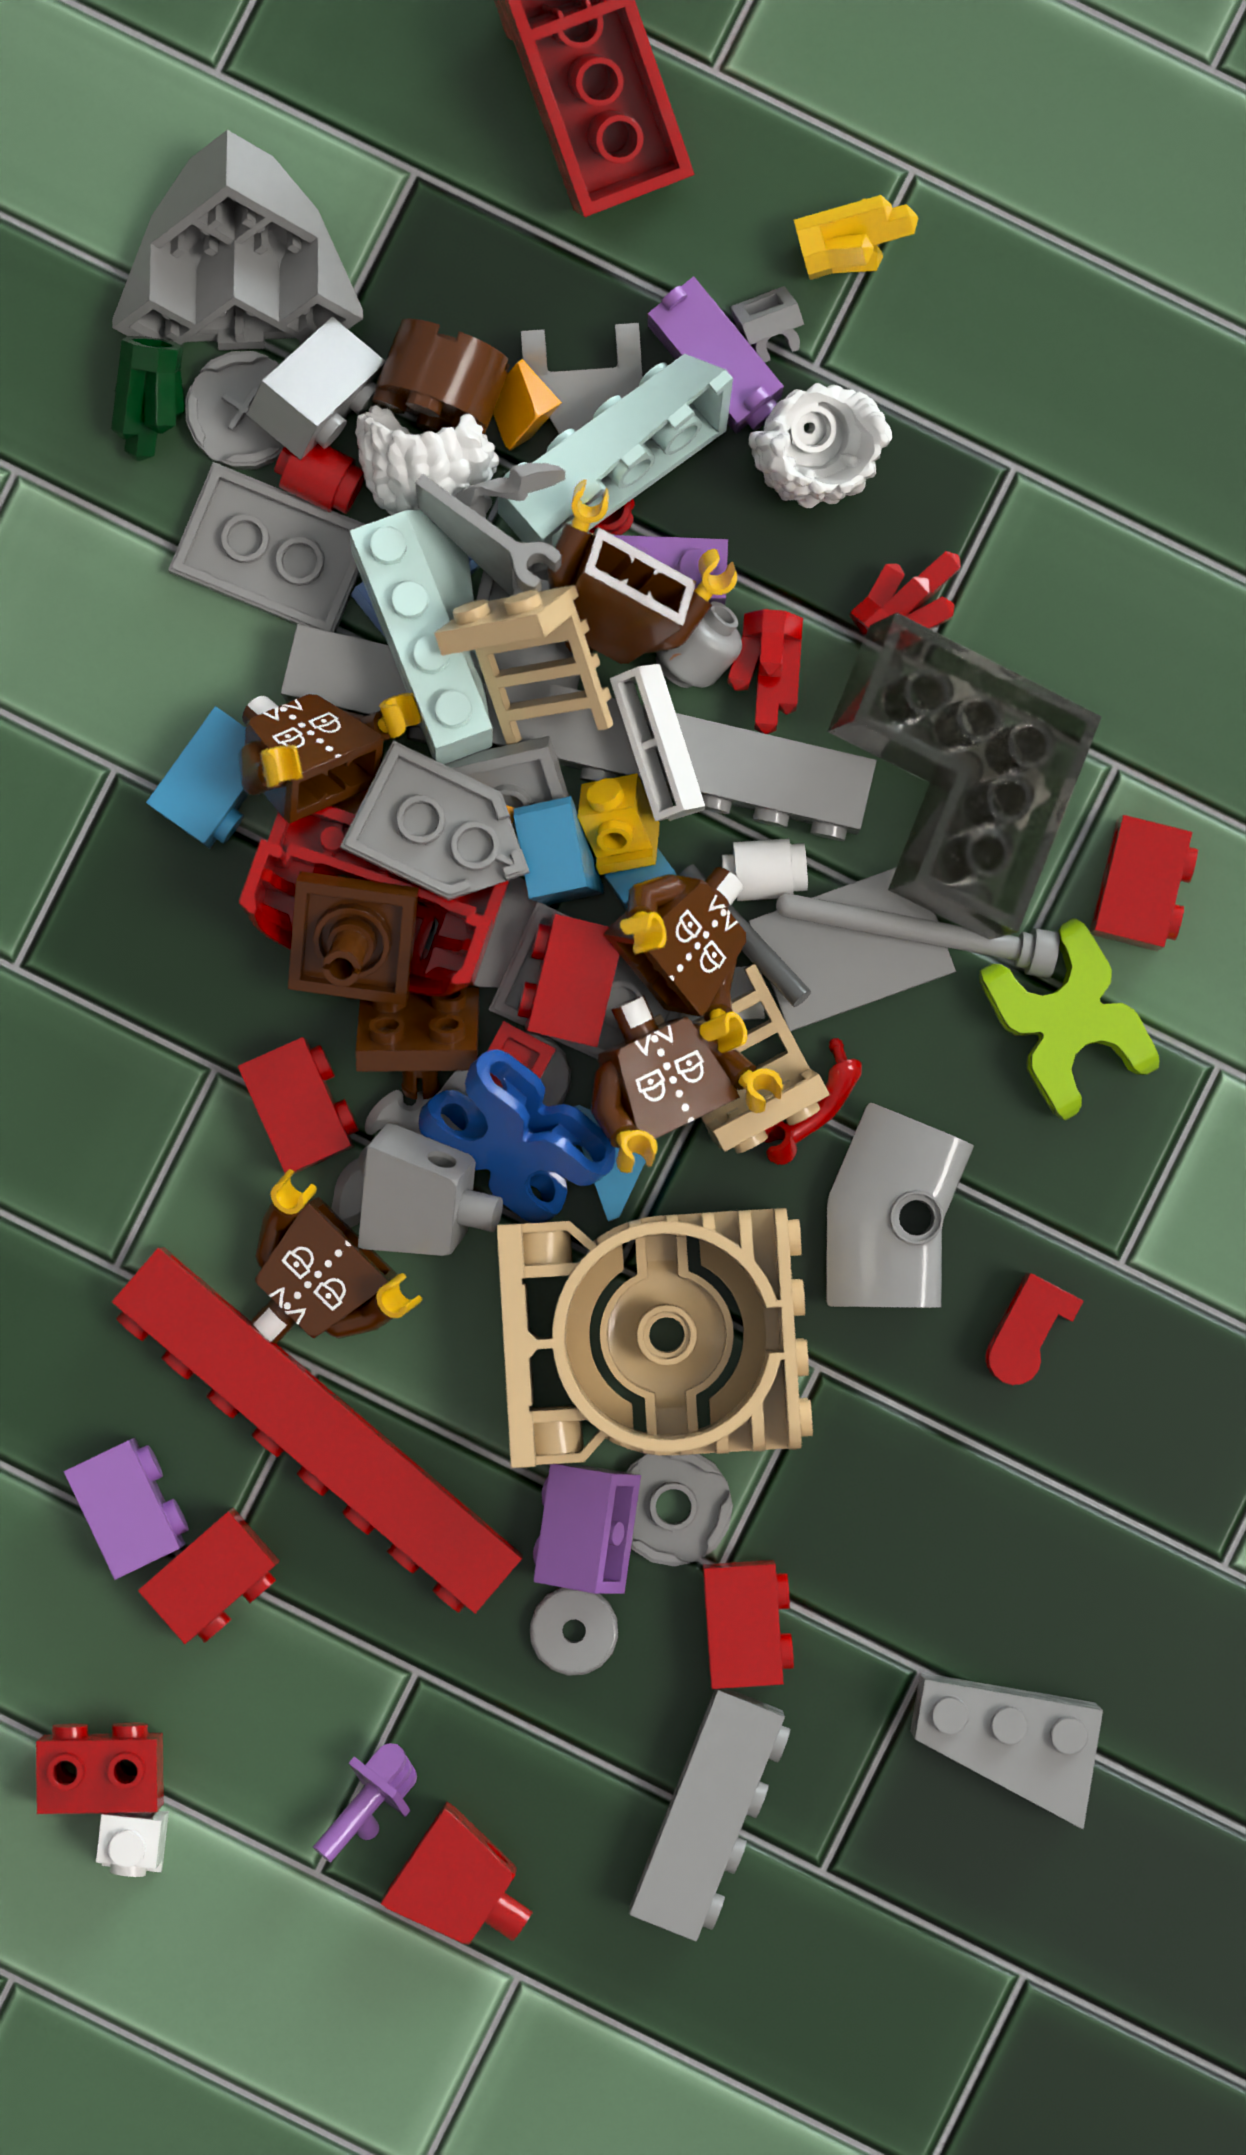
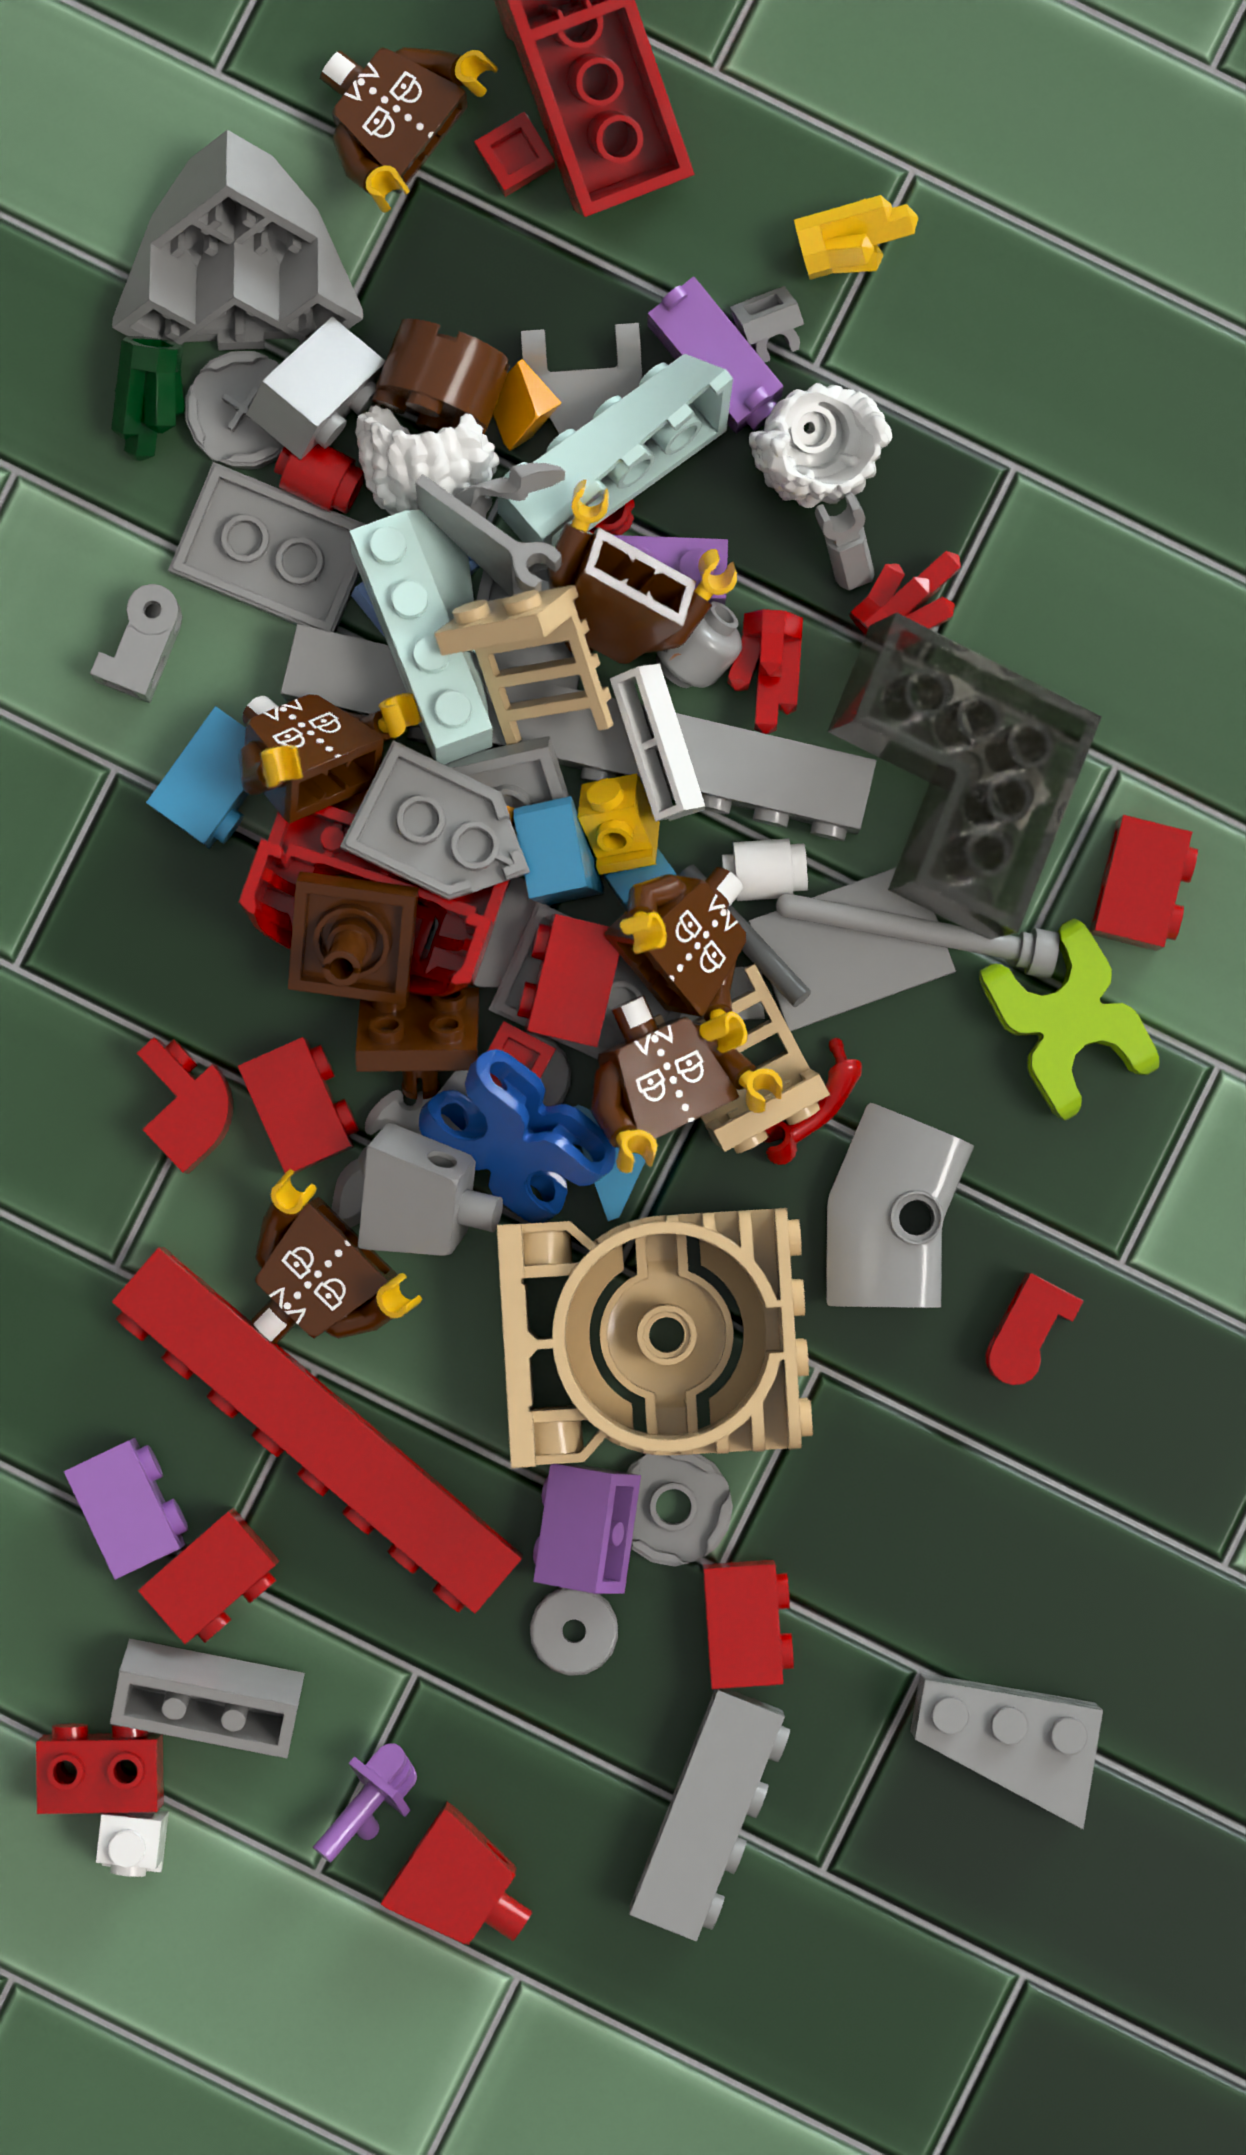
(145, 644): none -> light grey leg
(198, 1115): none -> red brick
(207, 1698): none -> light grey brick
(398, 111): none -> reddish brown torso
(514, 154): none -> red plate
(847, 544): none -> light grey bar

